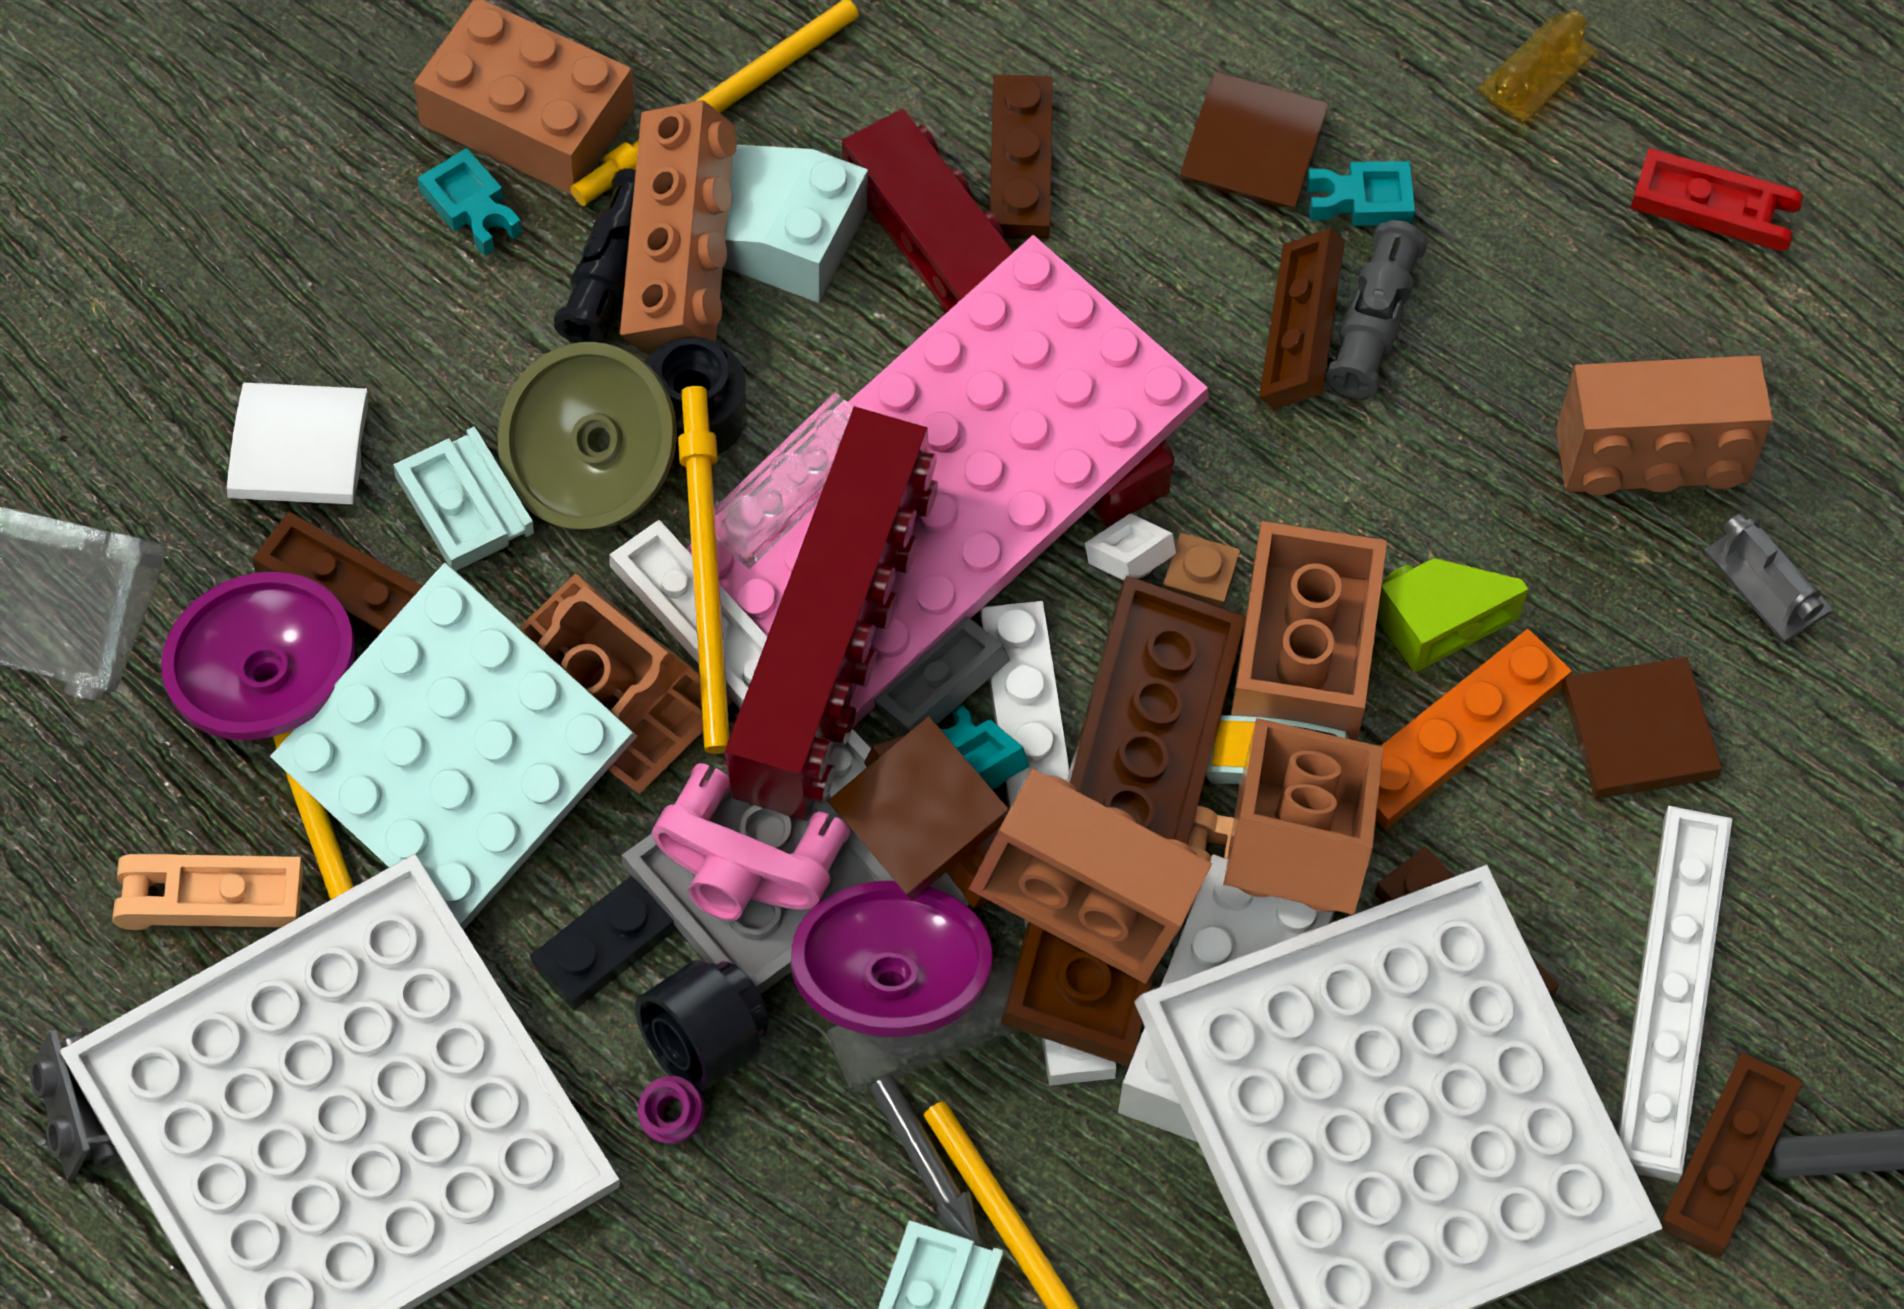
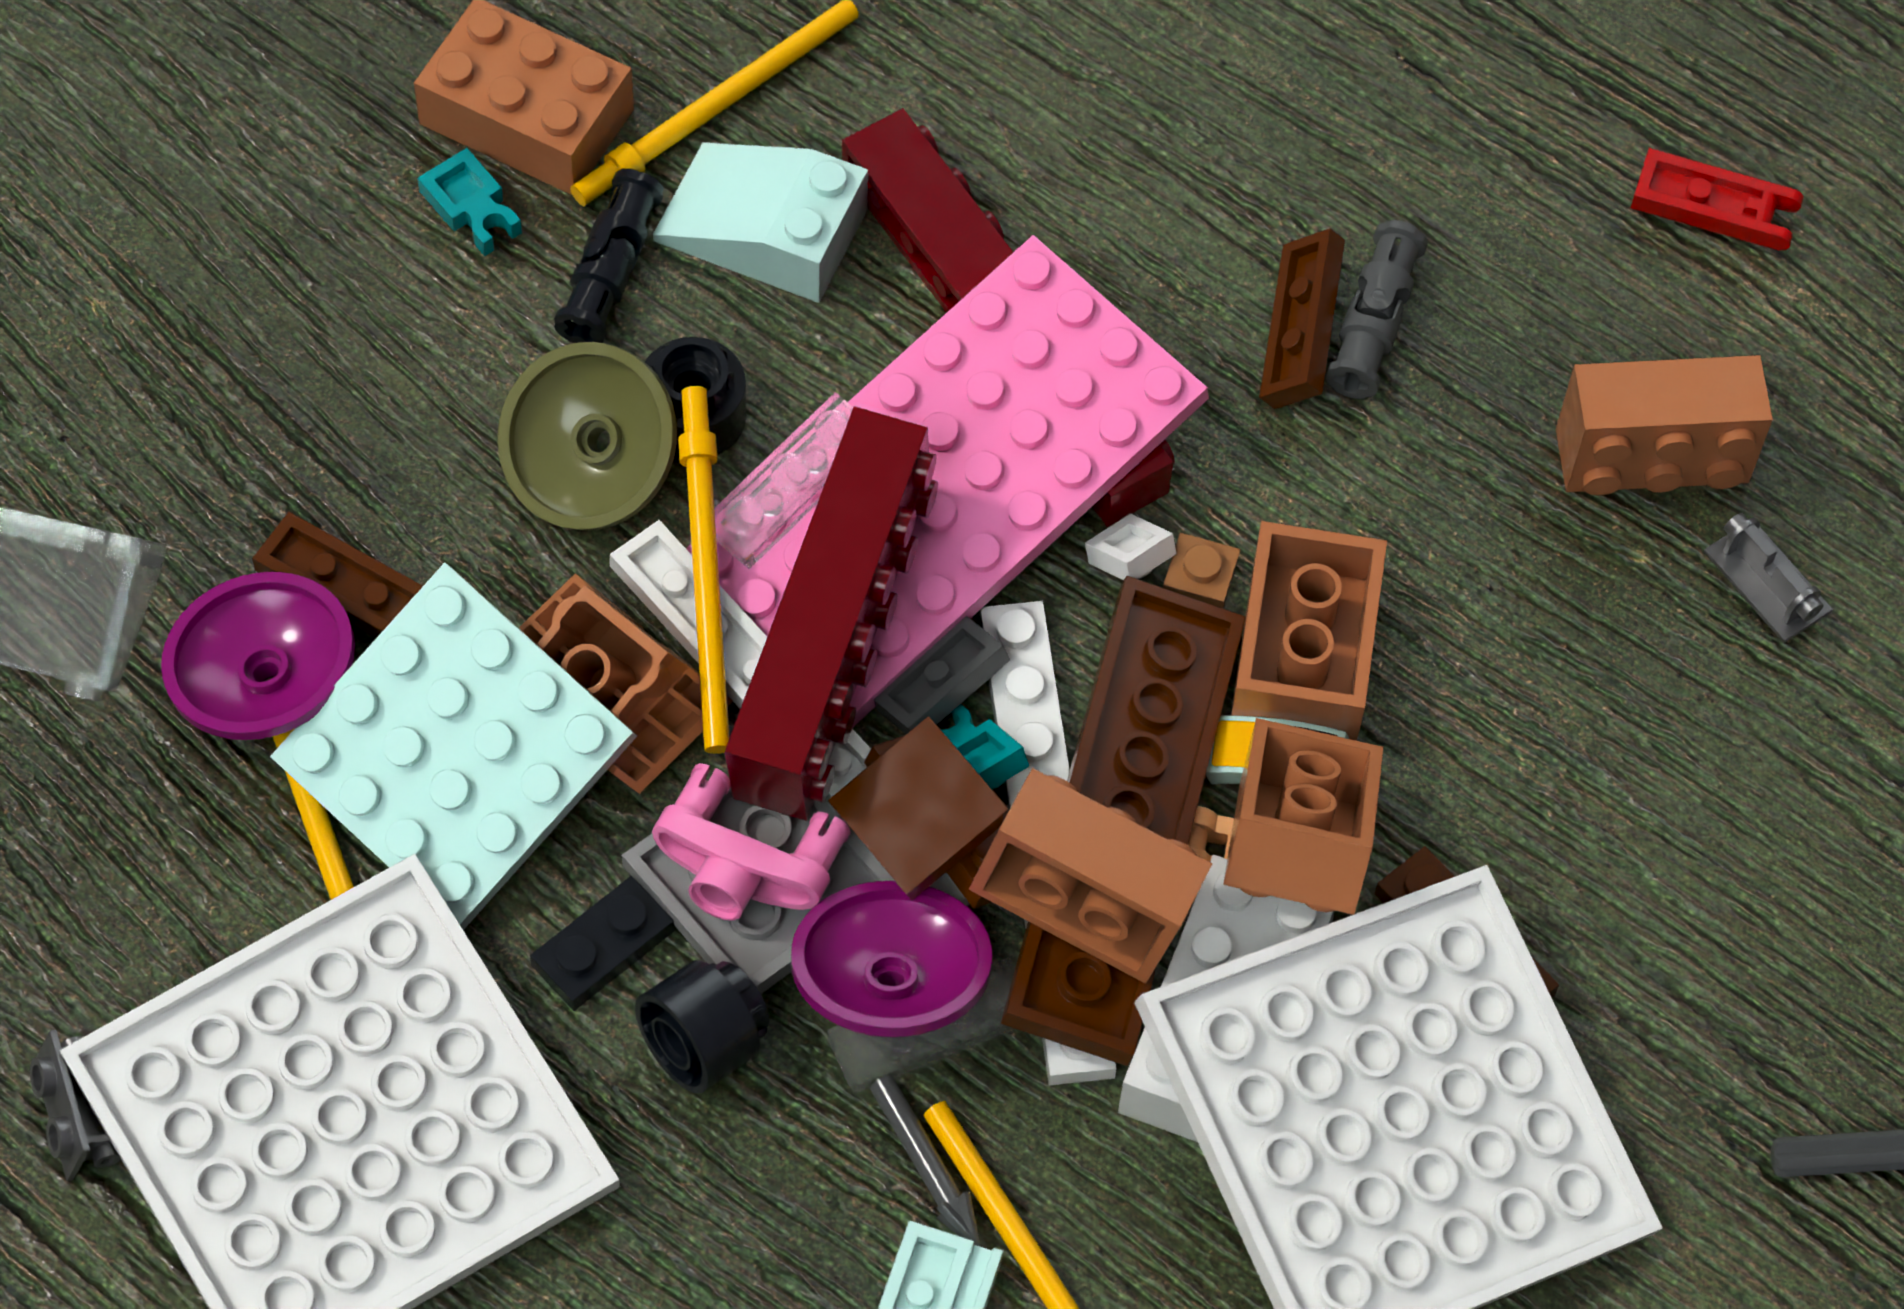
(208, 891): light nougat plate -> none
(297, 443): white slope -> none
(463, 499): light aqua plate -> none
(653, 1103): magenta plate -> none
(678, 225): nougat brick -> none
(1021, 154): reddish brown plate -> none
(1254, 141): reddish brown slope -> none
(1370, 192): teal plate -> none
(1445, 608): lime slope -> none
(1465, 723): orange plate -> none
(1539, 66): clear yellow hinge -> none
(1641, 727): reddish brown tile -> none
(1673, 992): white tile -> none
(1730, 1155): reddish brown plate -> none

